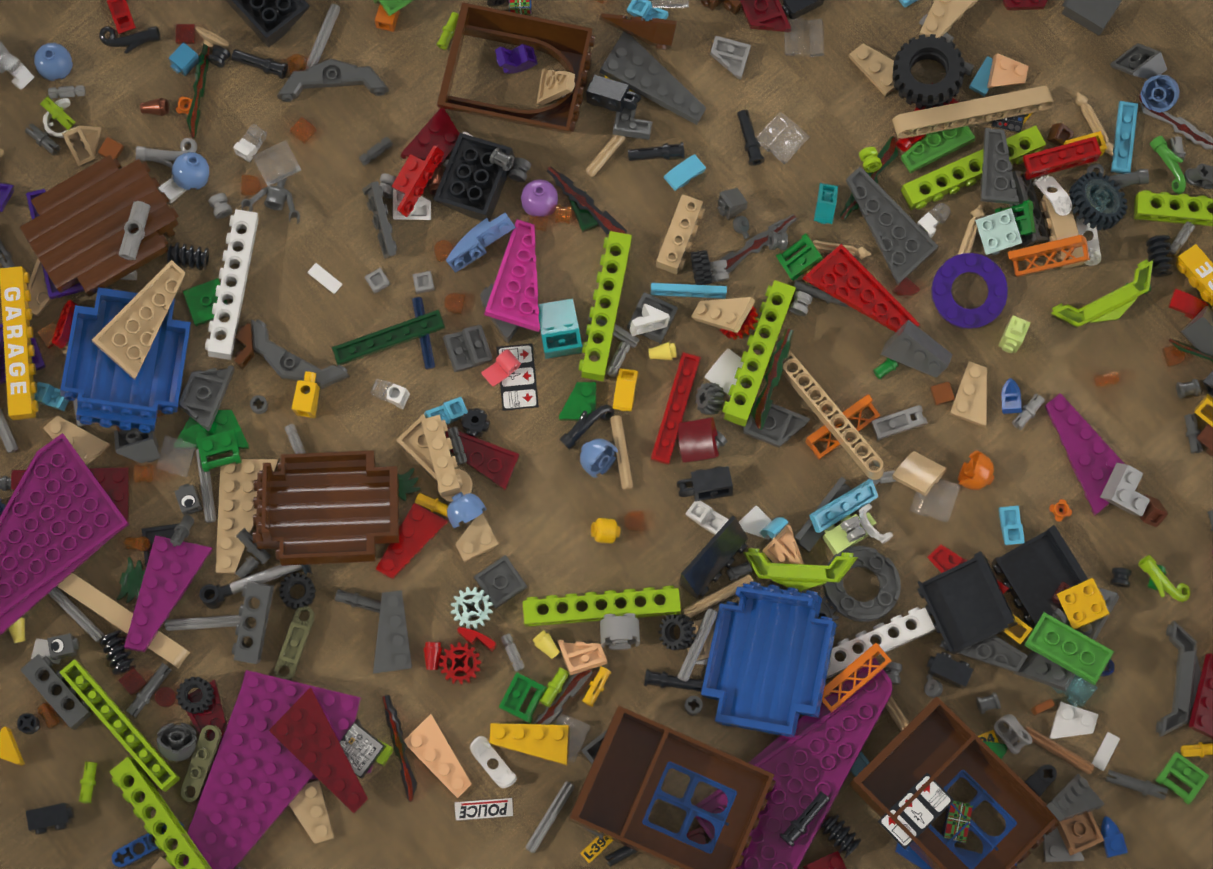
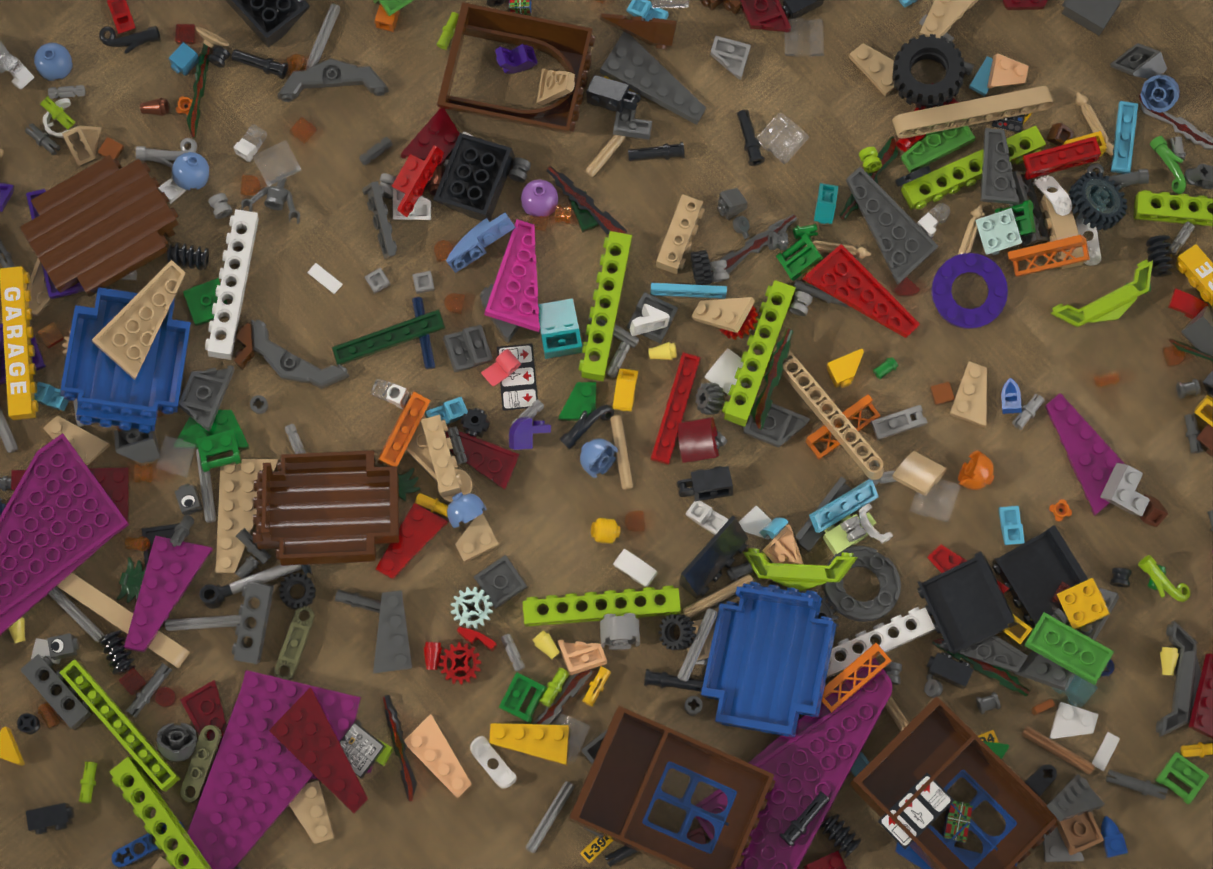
(64, 325): red beam -> none
(137, 219): light grey piece -> none
(206, 699): black tyre -> none
(306, 404): yellow torso -> none
(404, 429): none -> orange fence
(483, 809): white sticker -> none
(502, 159): dark grey bush -> none
(522, 432): none -> dark purple brick
(531, 411): none -> light grey axle
(635, 568): none -> white slope
(684, 172): medium azure slope -> none
(810, 230): none -> green pin
(844, 368): none -> yellow slope
(912, 176): none -> black piece
(917, 350): dark grey wedge -> none
(991, 671): none -> dark green sword
(1013, 734): light grey piece -> none
(1014, 334): yellowish green brick -> none
(1169, 659): none -> light yellow cone

